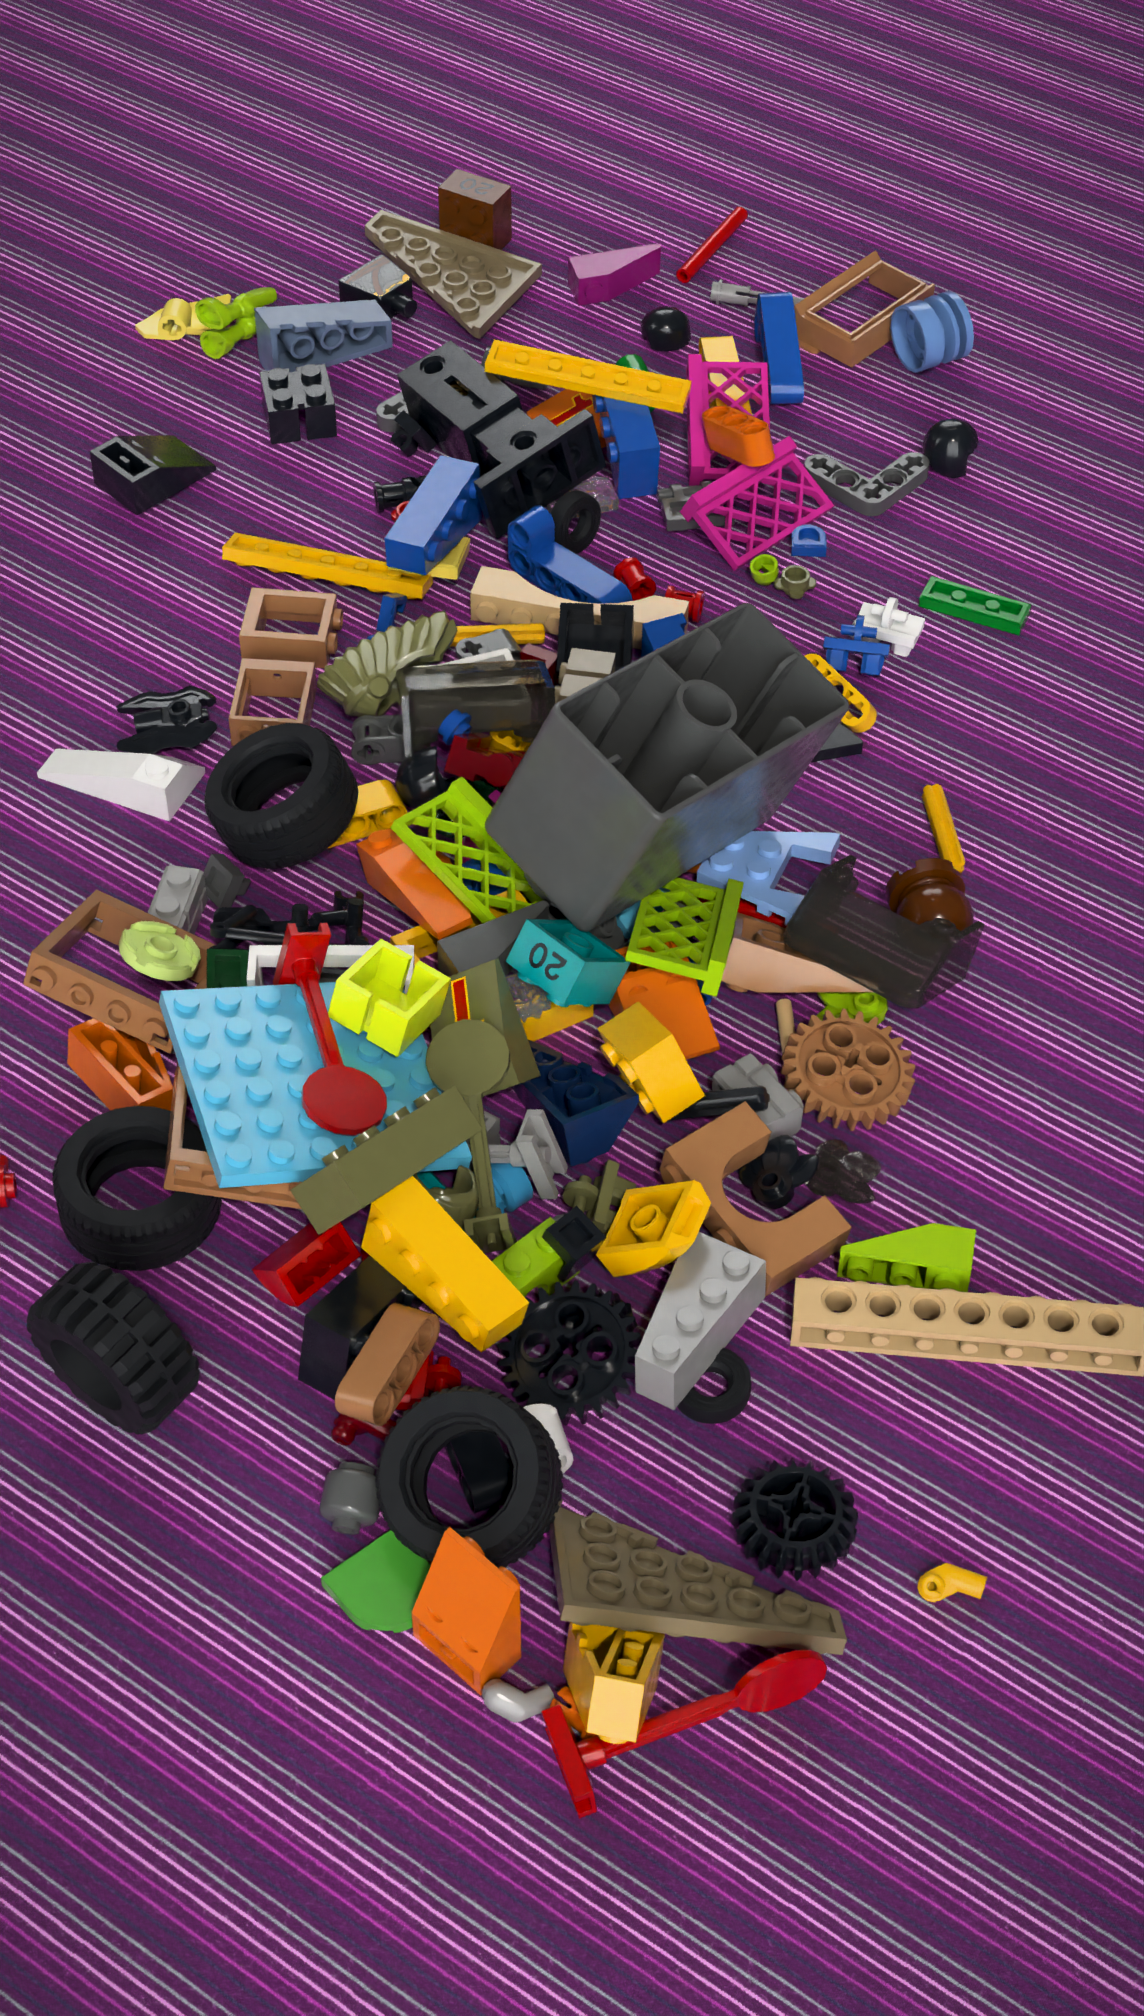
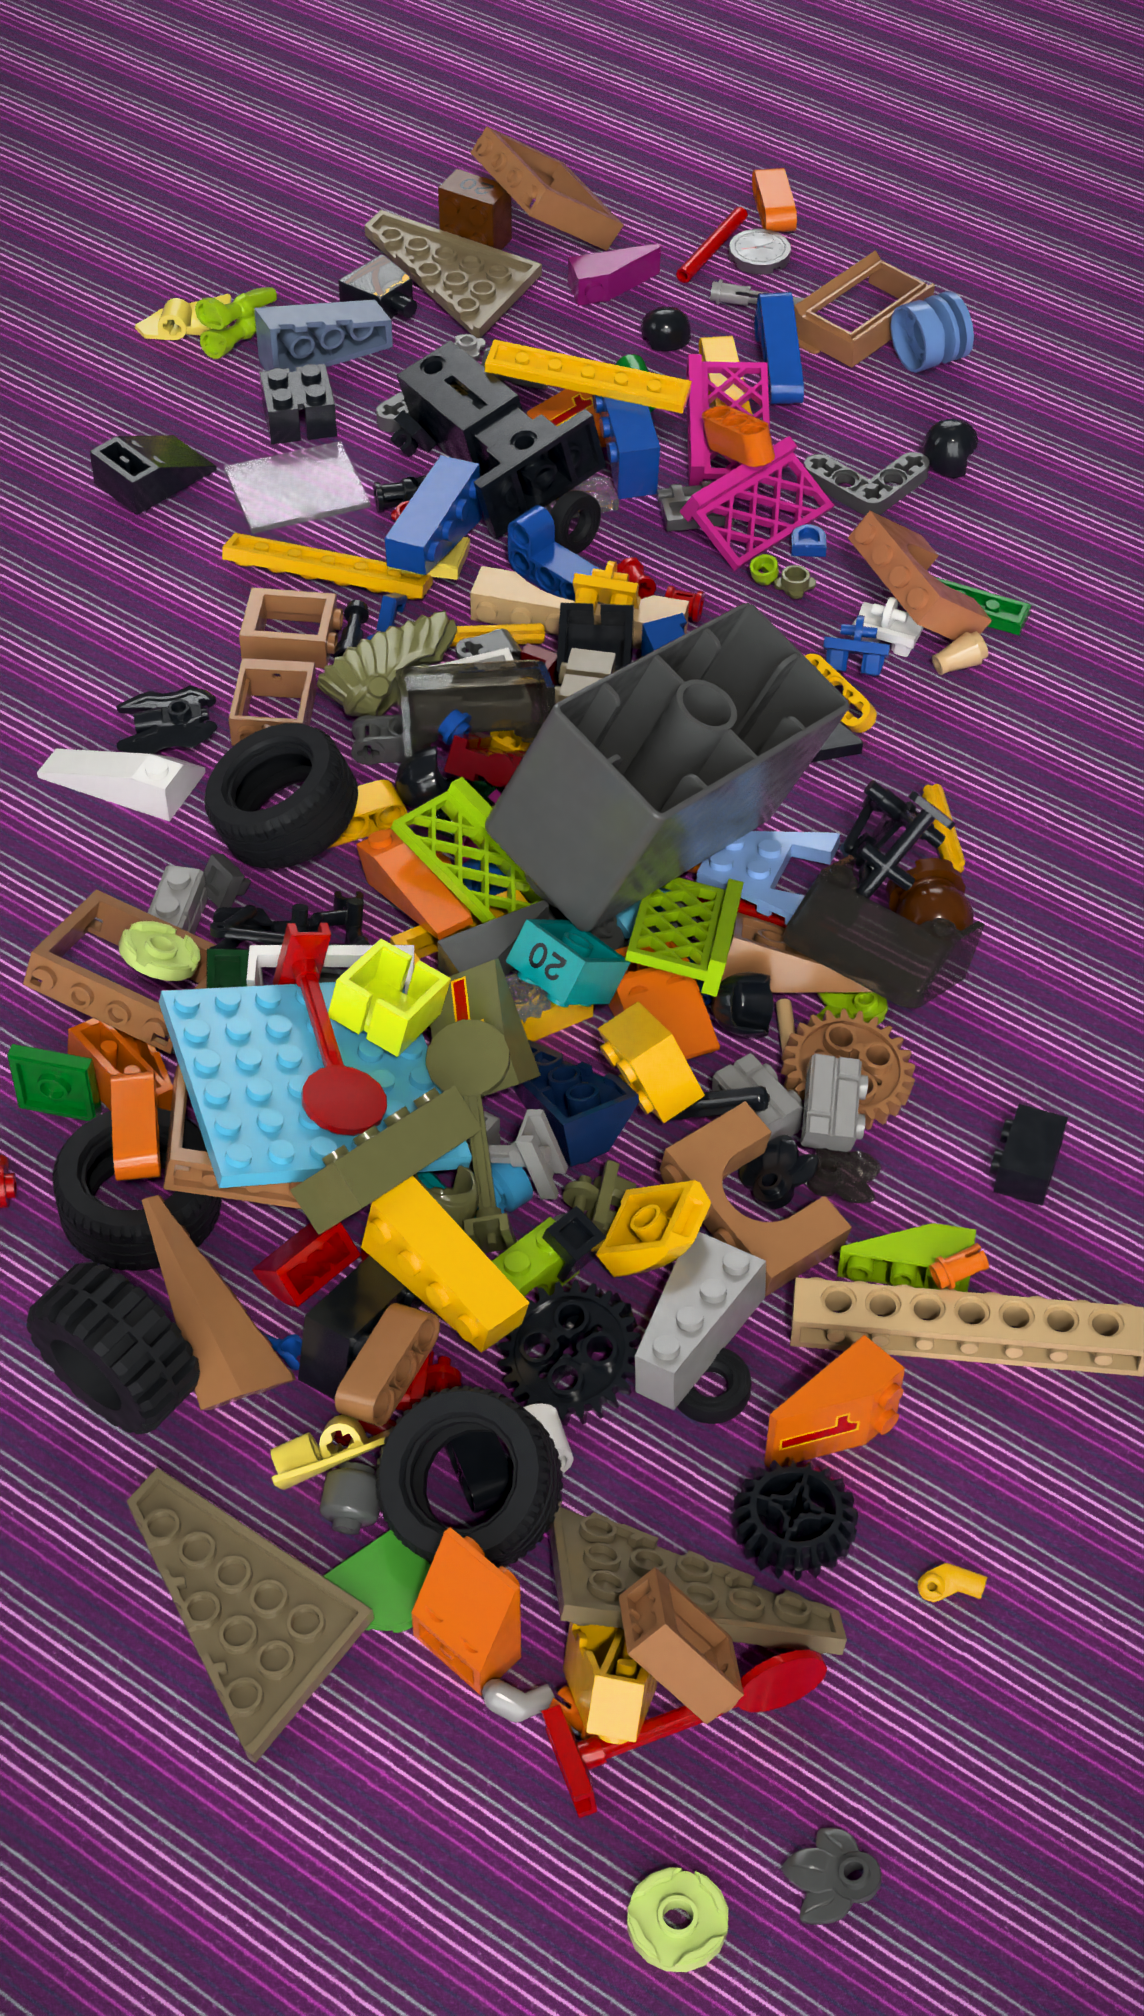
(54, 1082): none -> green tile
(135, 1126): none -> orange beam
(229, 1347): none -> medium nougat wedge
(252, 1610): none -> dark tan wing
(288, 1349): none -> blue hand
(296, 487): none -> clear piece
(304, 1459): none -> light yellow panel
(356, 614): none -> black piece
(470, 345): none -> light grey plate
(558, 192): none -> medium nougat window
(606, 587): none -> yellow hips
(677, 1948): none -> yellowish green tile
(680, 1646): none -> medium nougat window
(744, 1004): none -> black hair
(759, 251): none -> tile
(774, 200): none -> orange beam
(824, 1876): none -> dark grey plate
(833, 1103): none -> light grey brick
(838, 1406): none -> orange slope
(896, 814): none -> black piece
(902, 564): none -> nougat arch
(958, 1266): none -> orange pin
(962, 653): none -> tan cone
(1029, 1154): none -> black brick

